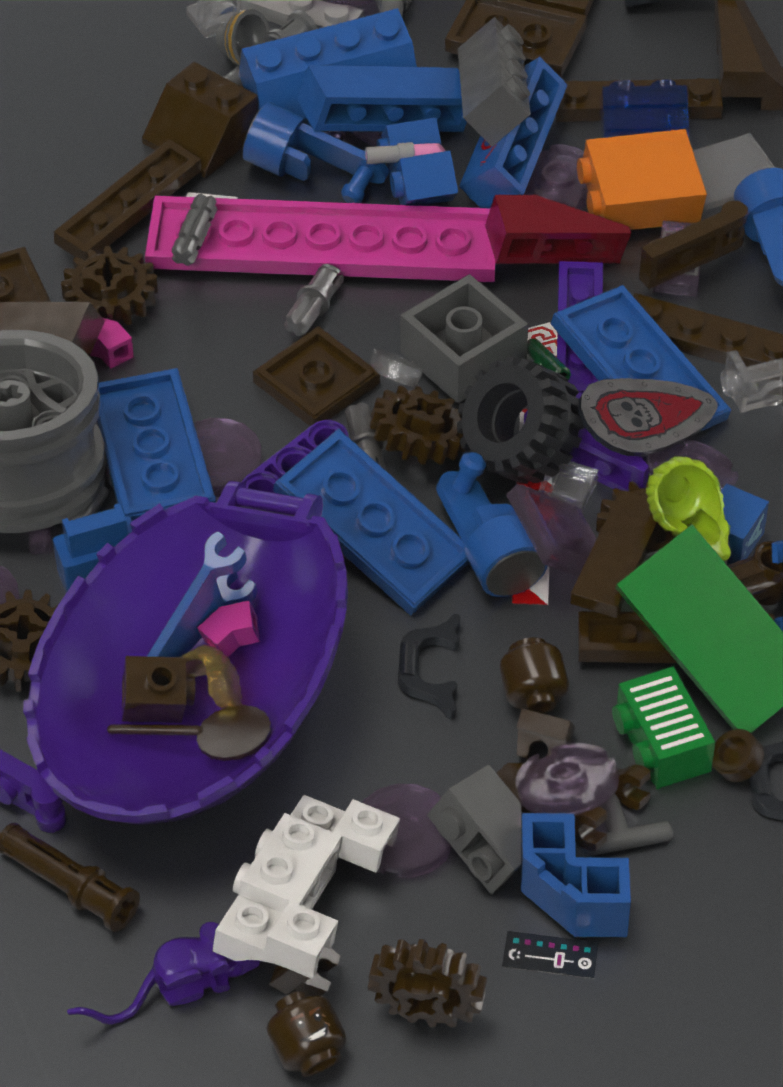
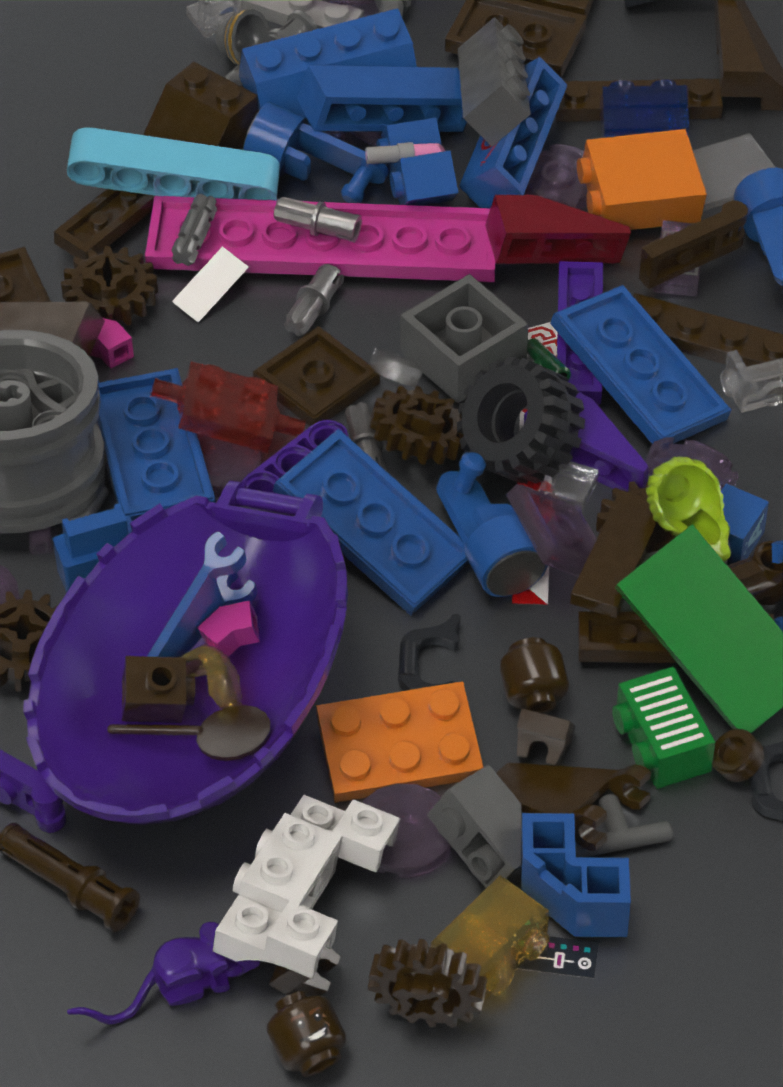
(169, 166): none -> medium azure beam
(210, 284): none -> white sticker
(228, 407): none -> clear red plate
(318, 218): none -> flat silver axle
(400, 739): none -> orange plate
(498, 933): none -> clear yellow brick
(567, 781): clear purple tile -> none
(643, 414): shield -> none

